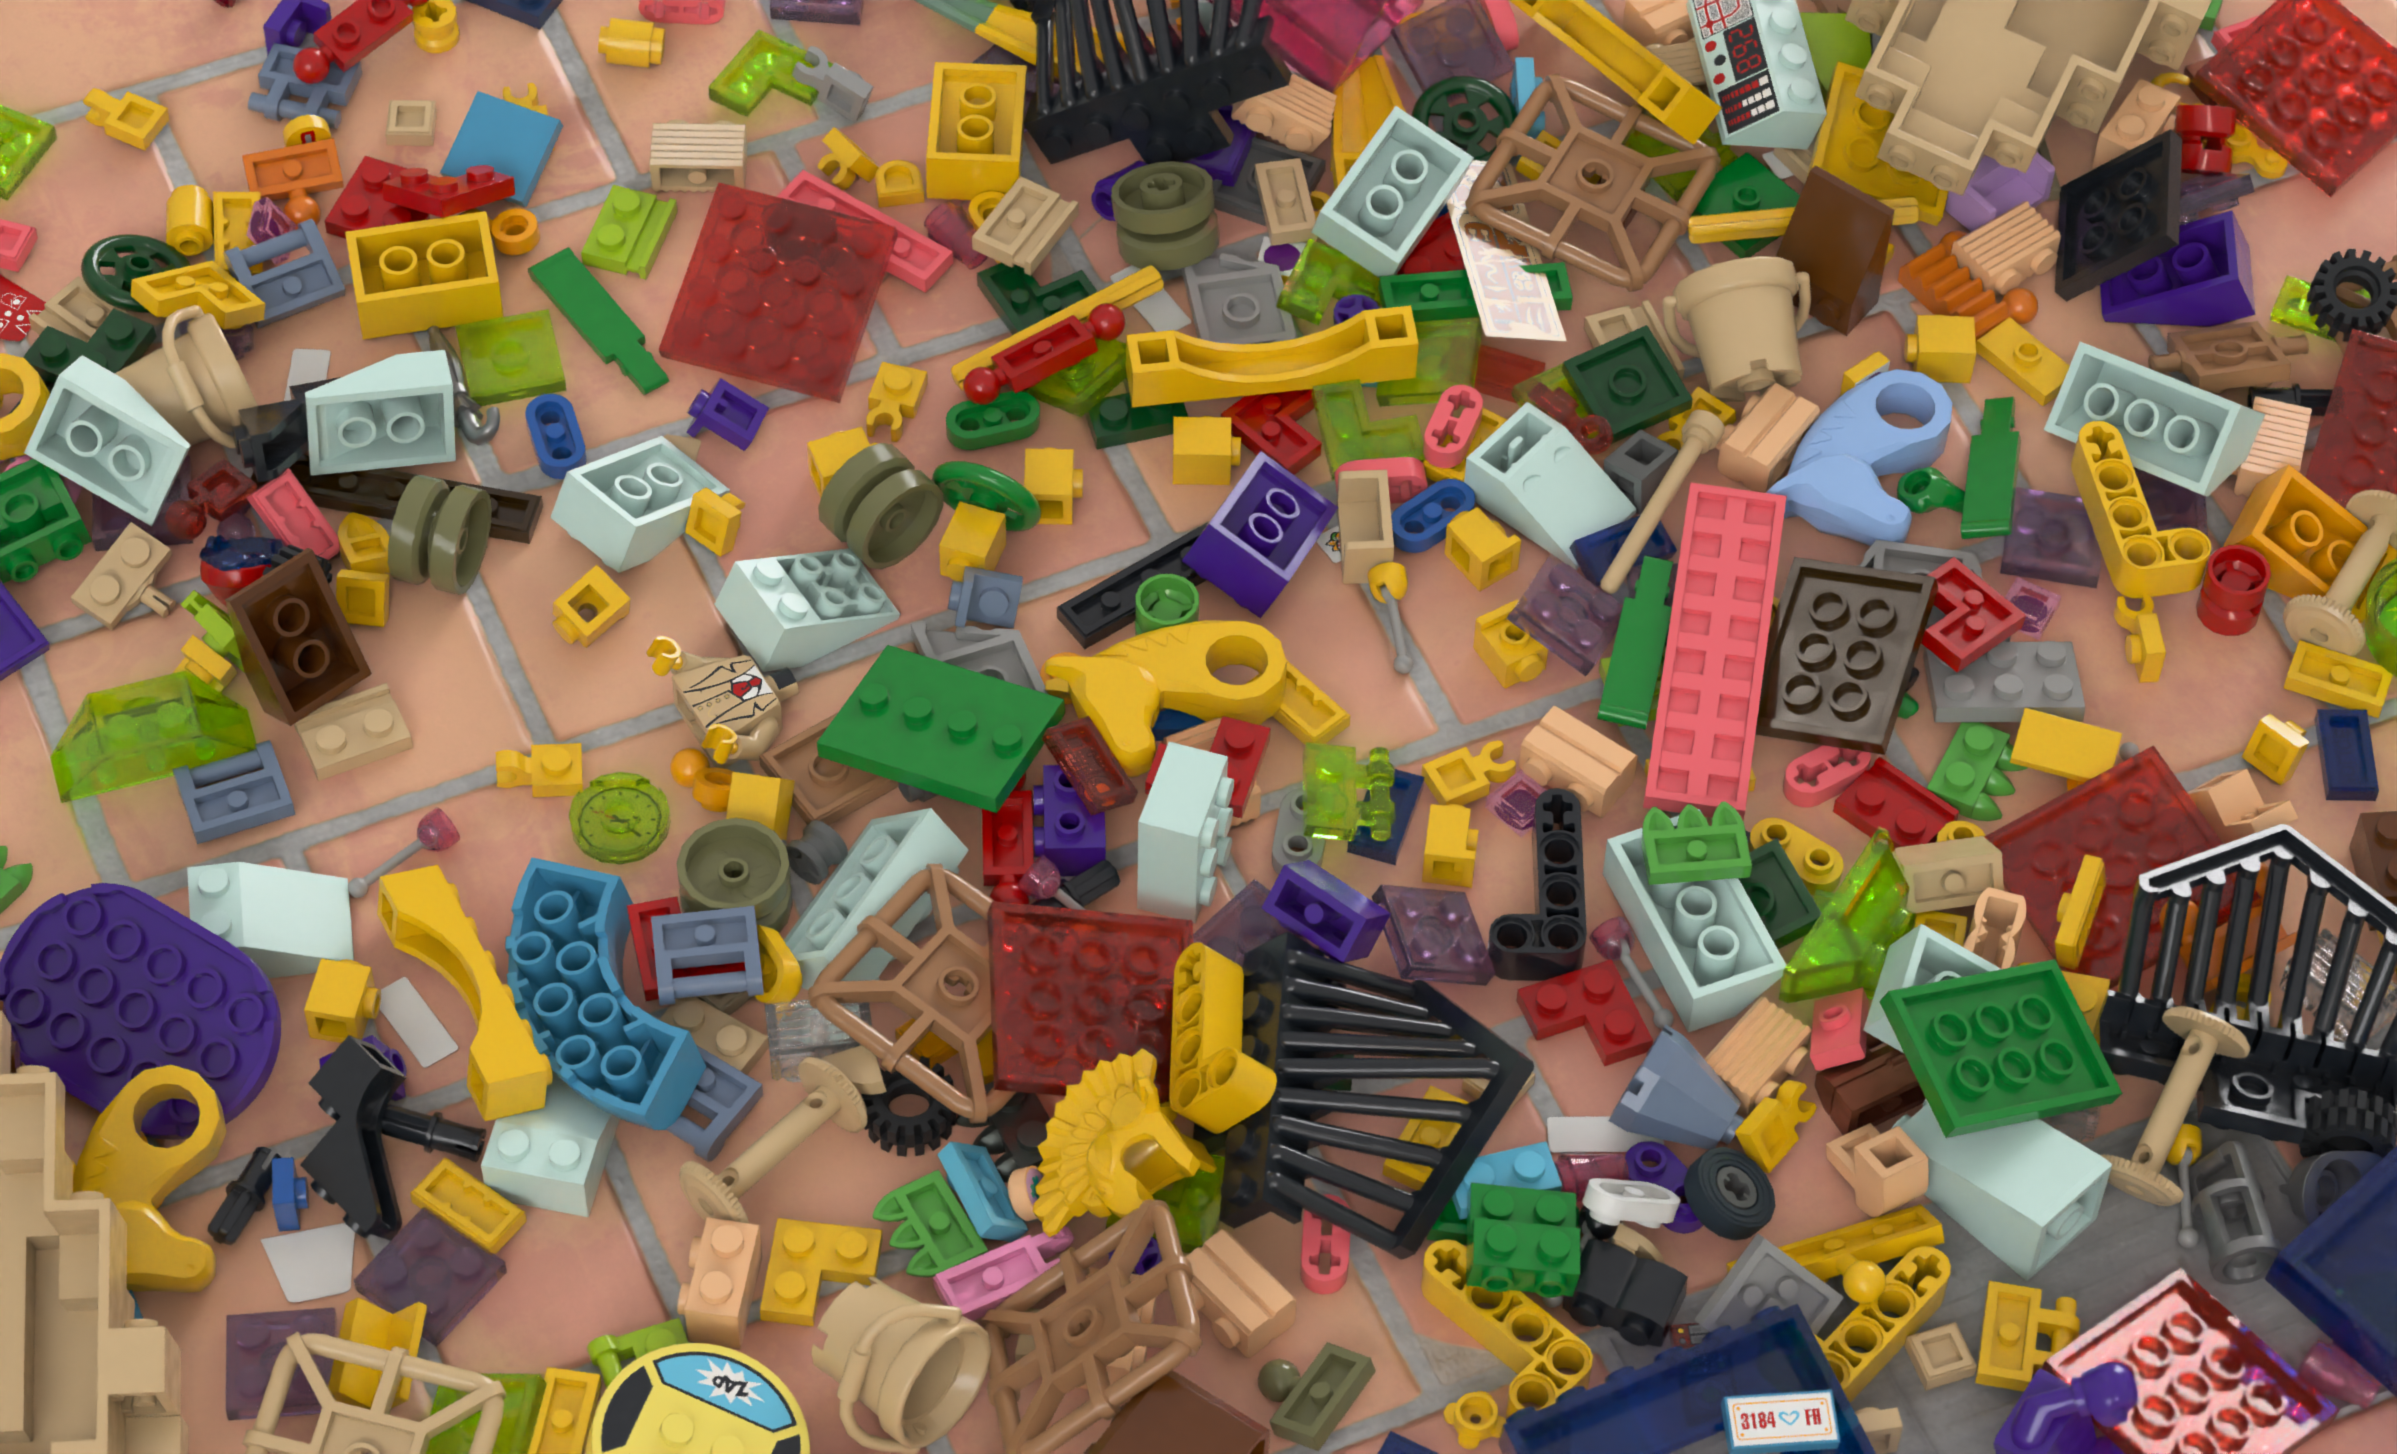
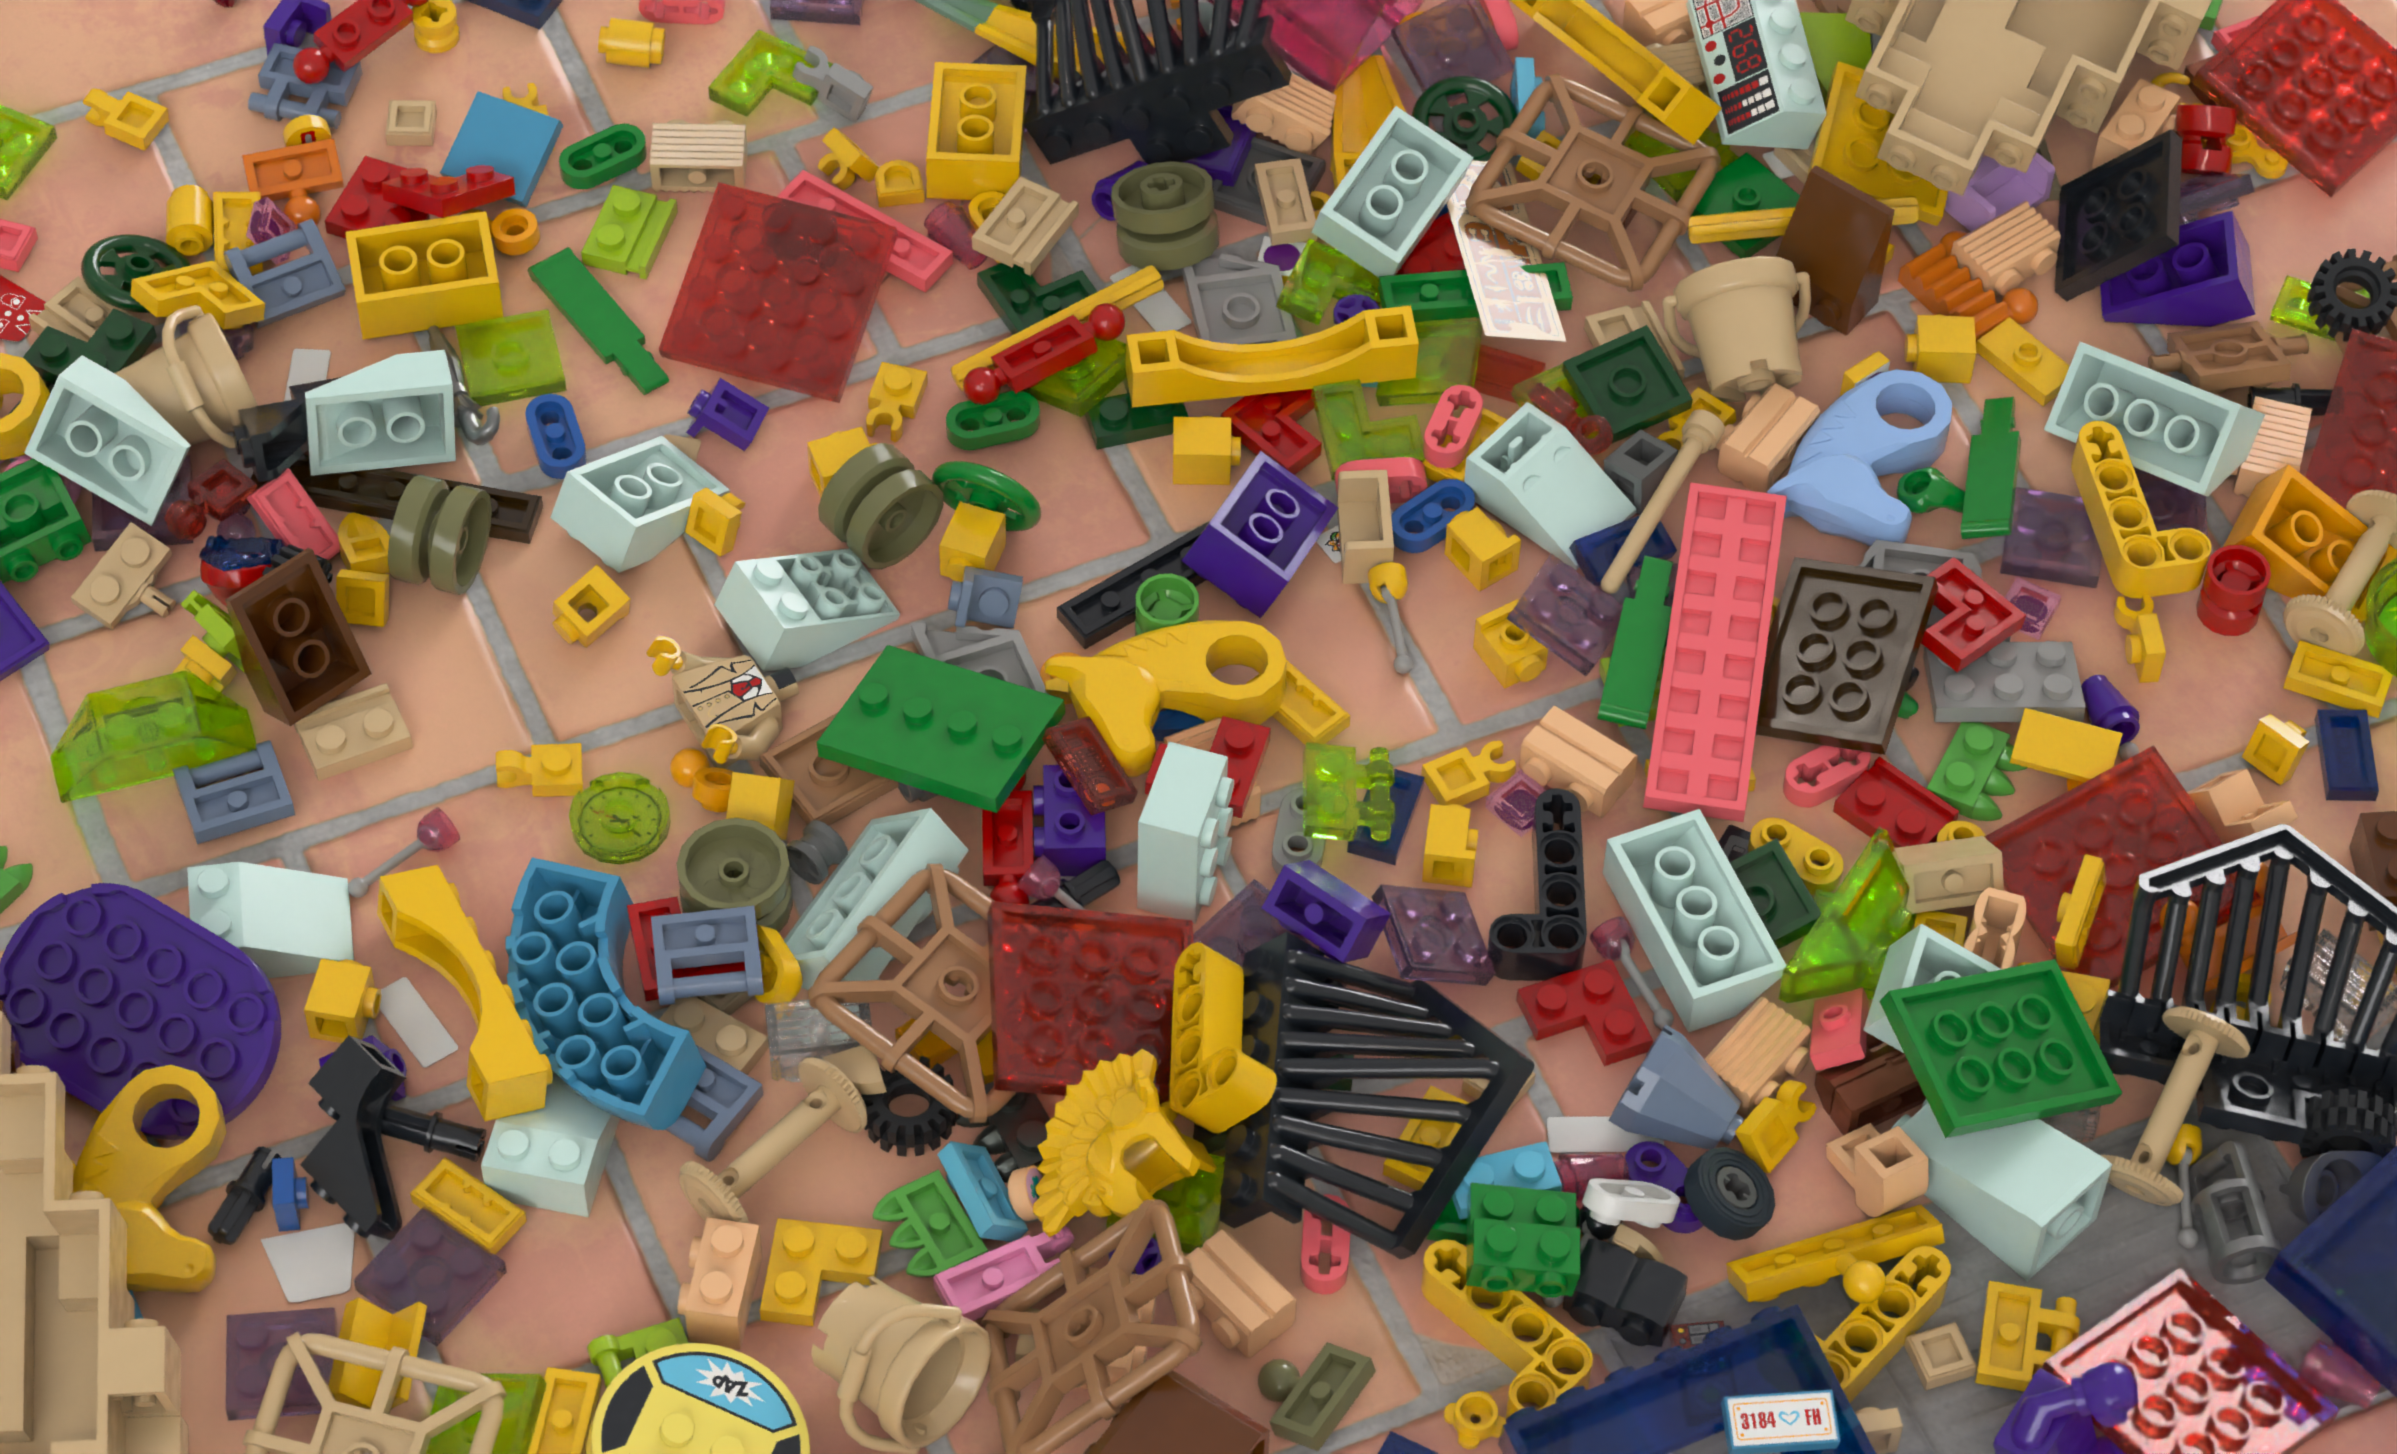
(599, 156): none -> green plate
(1053, 482): yellow brick -> none
(1695, 848): bright green plate -> none
(1766, 1279): light grey plate -> none
(2109, 708): none -> dark purple cone

